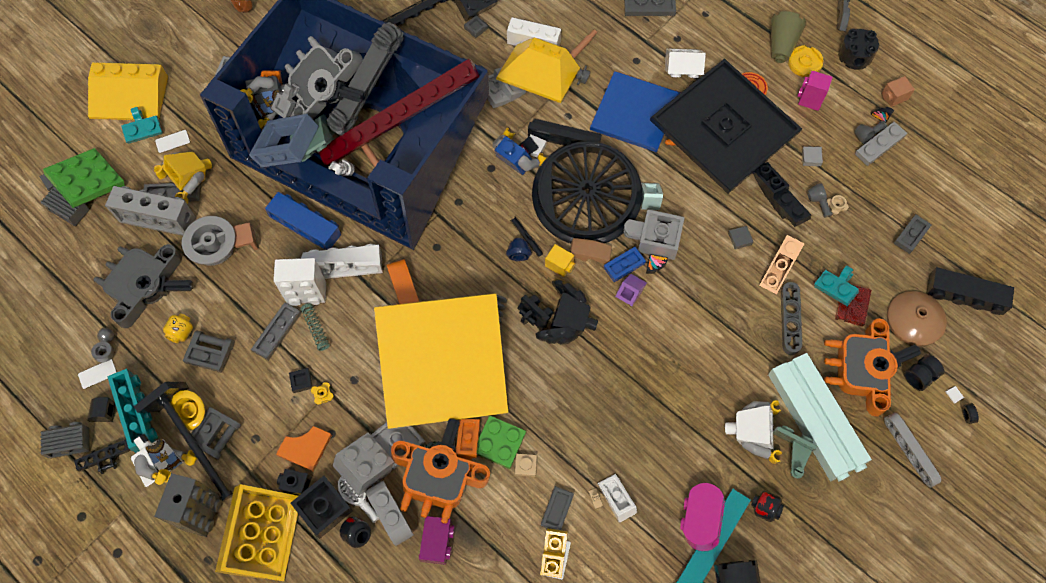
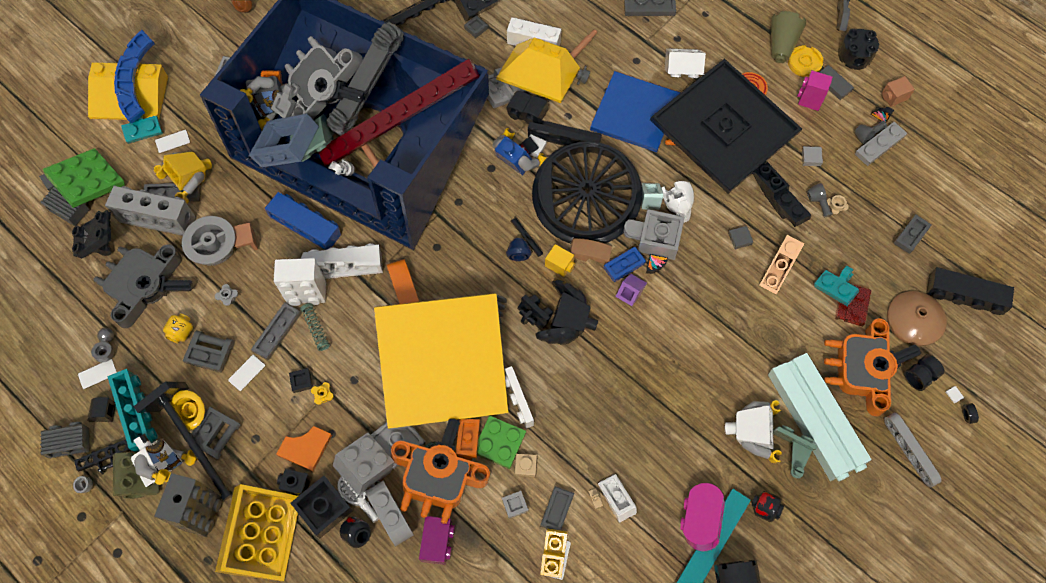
(80, 487): none -> light grey hinge
(93, 236): none -> black shield
(125, 76): none -> blue tile
(126, 481): none -> olive plate
(226, 300): none -> light grey plate
(246, 372): none -> white sticker
(515, 504): none -> light grey plate
(517, 398): none -> white plate
(527, 107): none -> black brick
(679, 199): none -> white helmet
(794, 318): dark grey beam -> none
(838, 85): none -> dark grey tile

